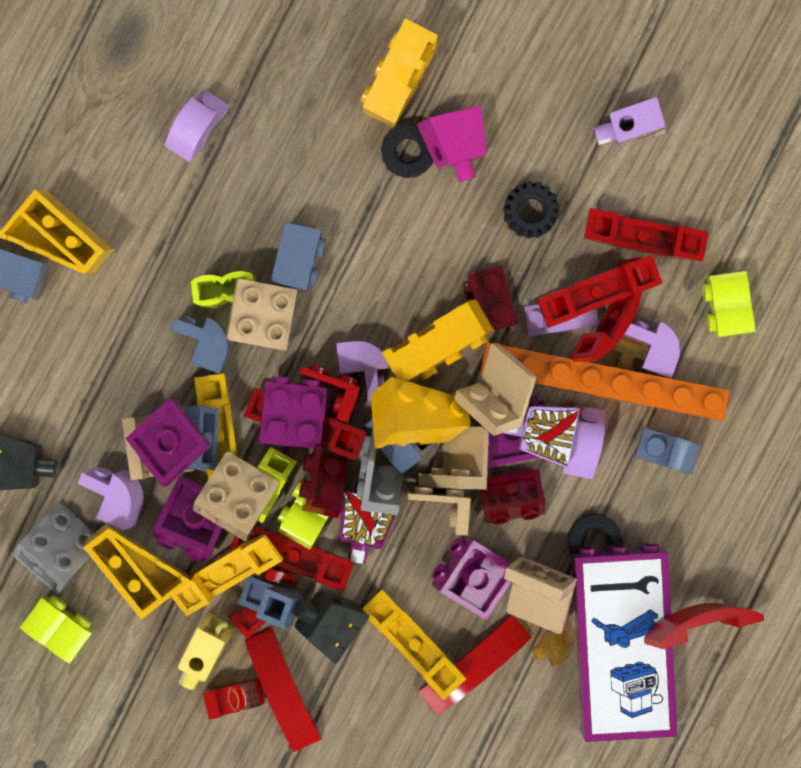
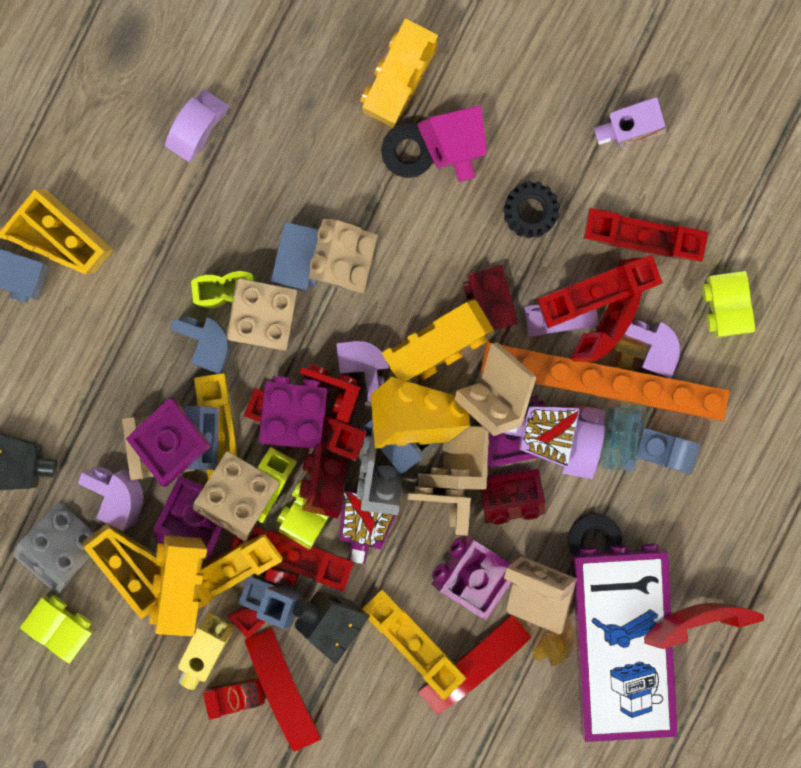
(177, 585): none -> yellow wedge
(342, 255): none -> tan plate
(621, 439): none -> clear light blue plate

